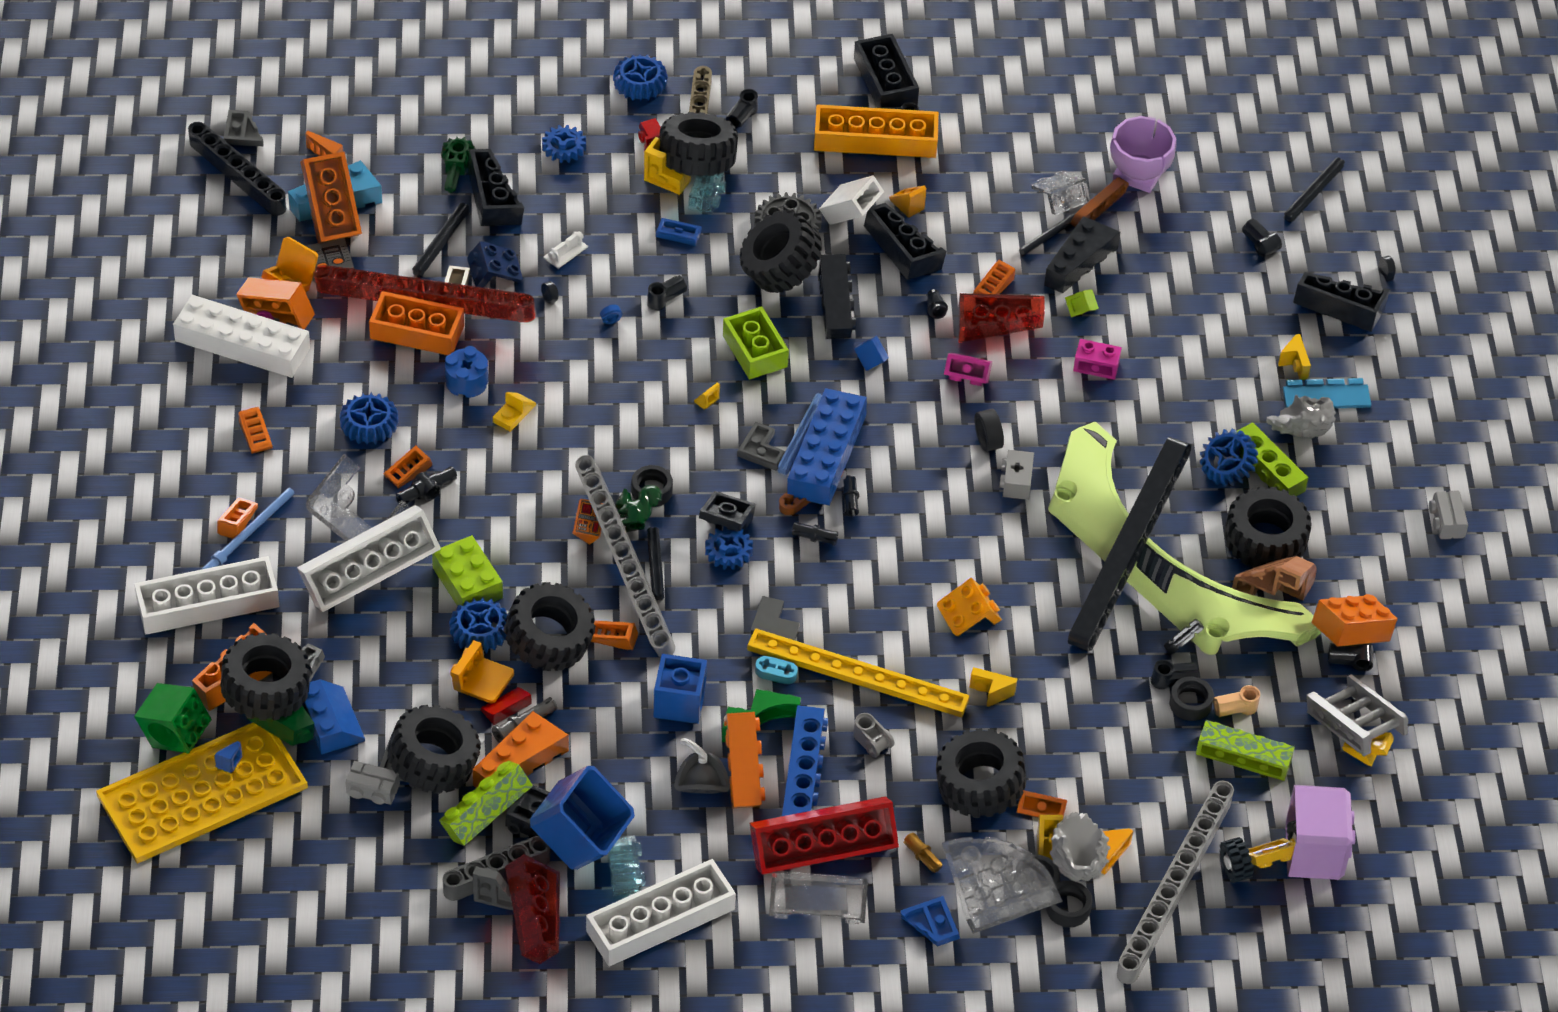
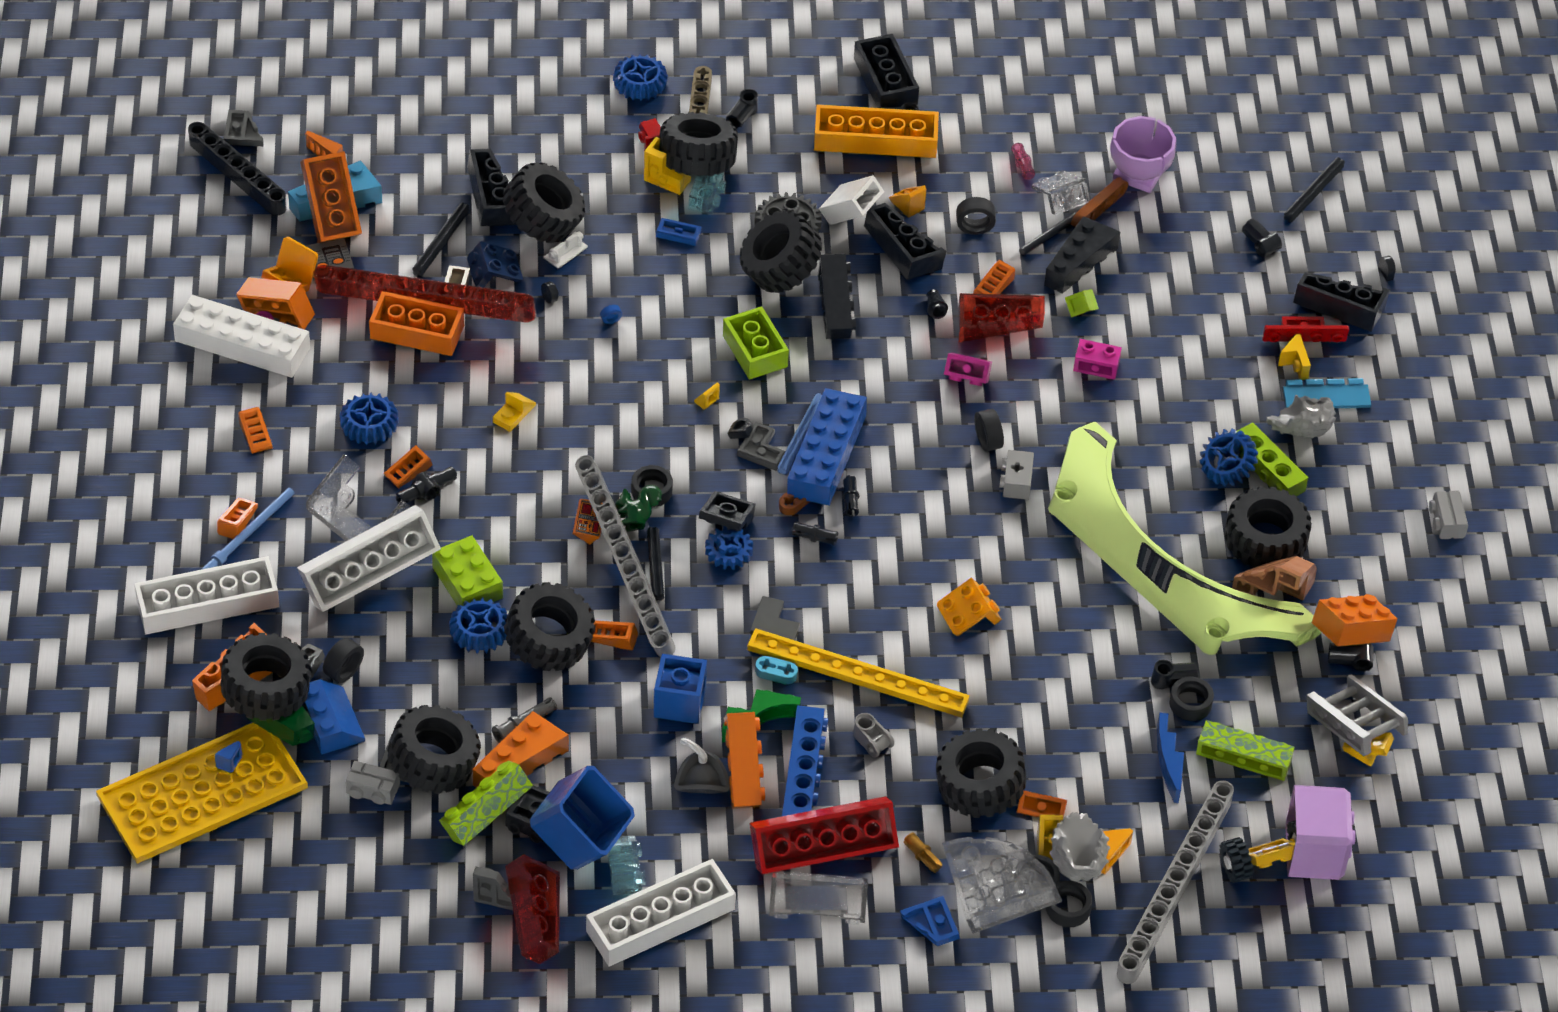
(173, 717): green brick -> none
(343, 660): none -> black tyre
(455, 156): dark green gear -> none
(463, 875): dark grey beam -> none
(466, 372): blue brick -> none
(479, 675): light orange bracket -> none
(507, 705): red slope -> none
(544, 202): none -> black tyre
(564, 143): blue gear -> none
(660, 293): black piece -> none
(740, 429): none -> black tile
(871, 353): blue panel -> none
(972, 205): none -> black tyre
(997, 685): yellow slope -> none
(1019, 153): none -> clear pink pin
(1129, 544): black beam -> none
(1169, 760): none -> blue slope
(1183, 636): black axle -> none
(1244, 701): light nougat piece -> none
(1309, 327): none -> red bracket

